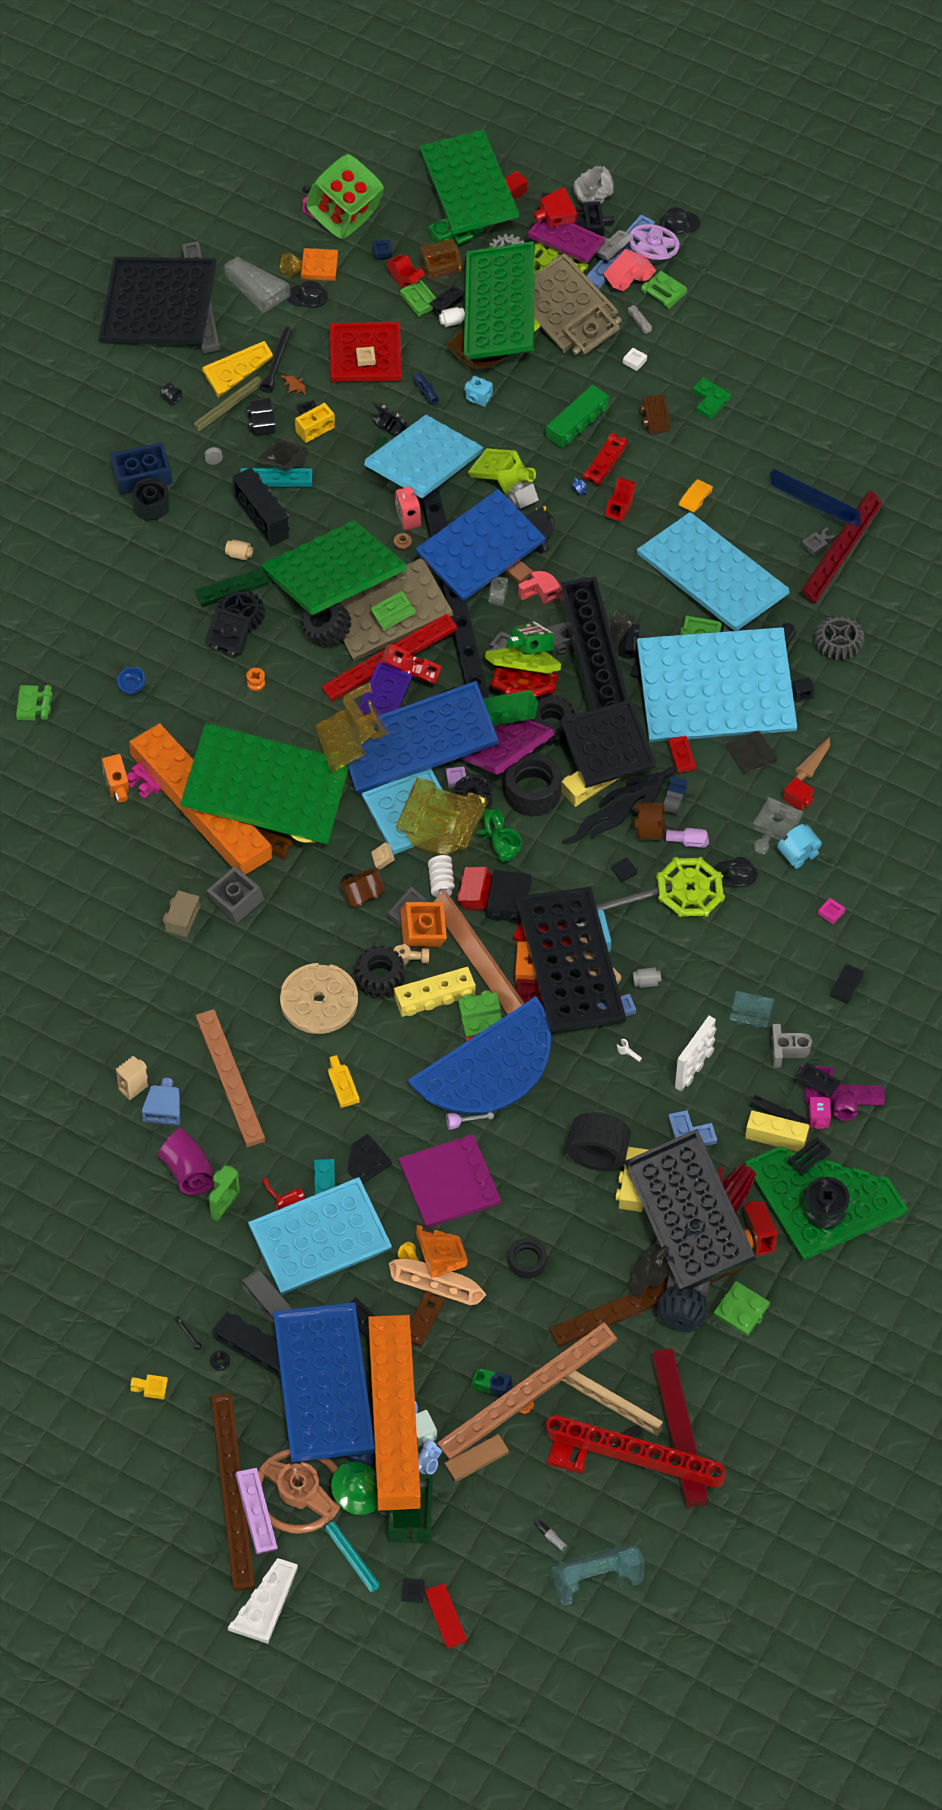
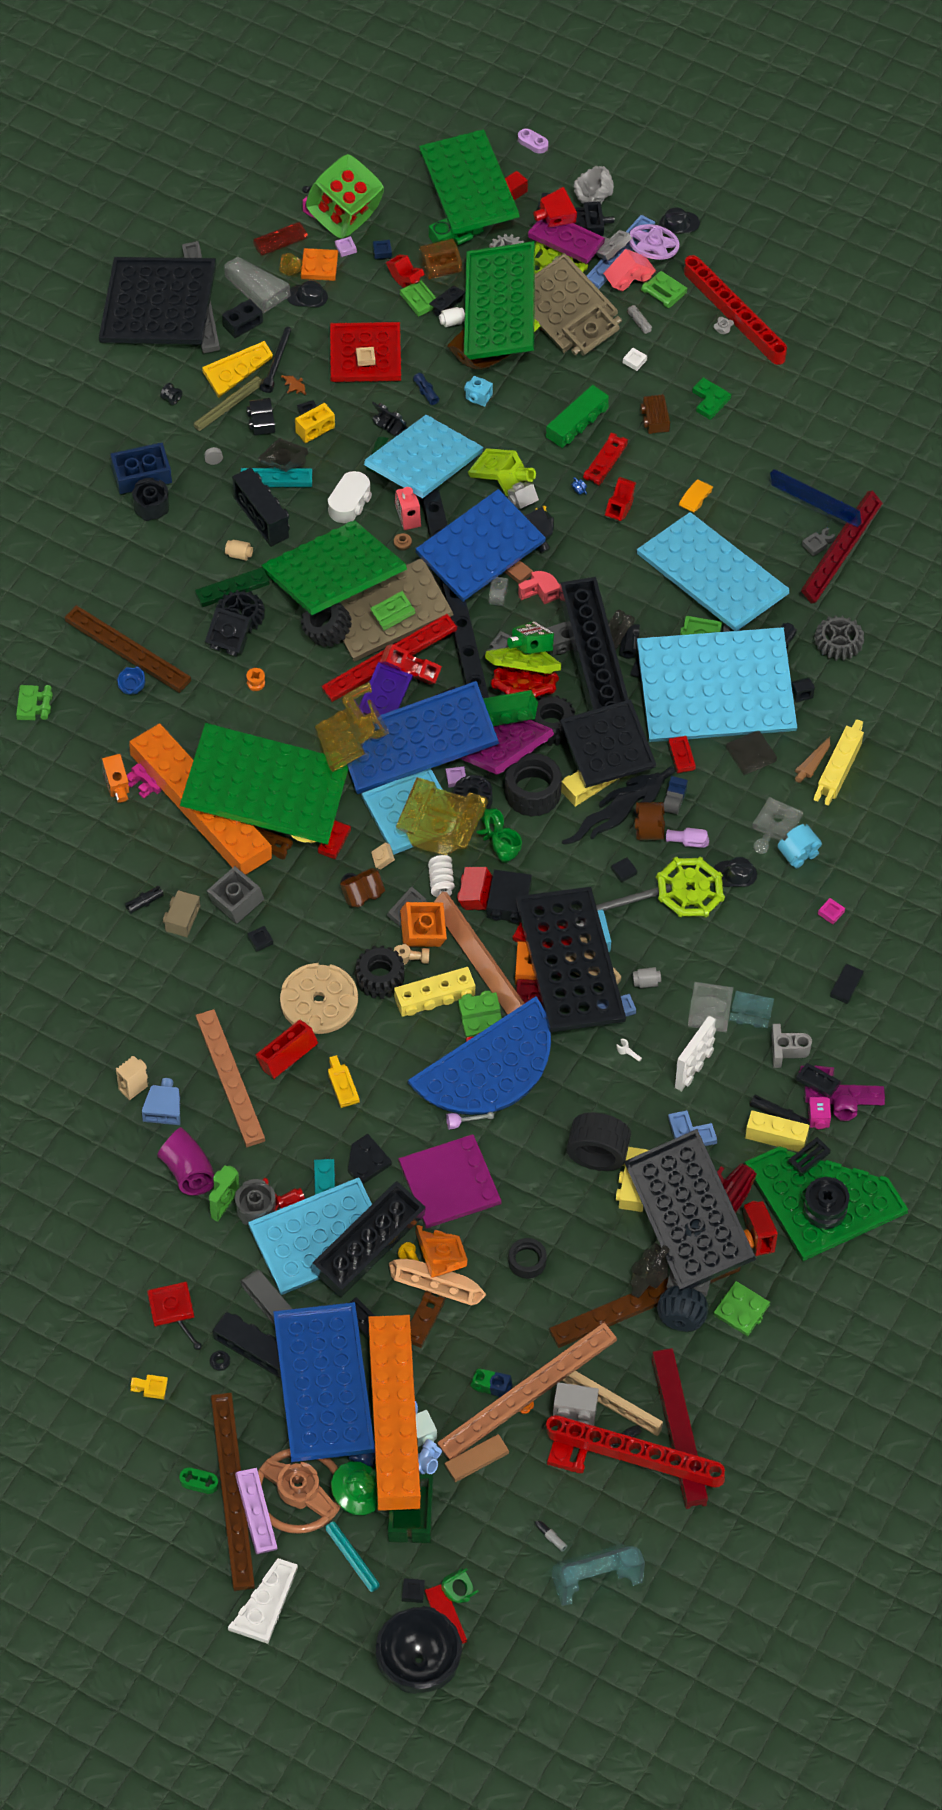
(128, 649): none -> reddish brown plate
(144, 899): none -> black pin
(170, 1303): none -> red plate
(198, 1480): none -> green beam
(242, 318): none -> black brick
(254, 1200): none -> dark grey brick
(260, 938): none -> black plate
(280, 238): none -> clear red plate
(287, 1049): none -> red brick
(337, 838): none -> red plate
(345, 246): none -> lavender tile
(349, 497): none -> white brick
(368, 1239): none -> black brick
(414, 1635): none -> black rock
(447, 1584): none -> green piece
(531, 141): none -> lavender plate
(576, 1402): none -> light grey brick
(710, 1001): none -> clear brick
(723, 325): none -> light grey plate
(735, 309): none -> red beam
(798, 794): red brick -> none
(840, 762): none -> light yellow hinge

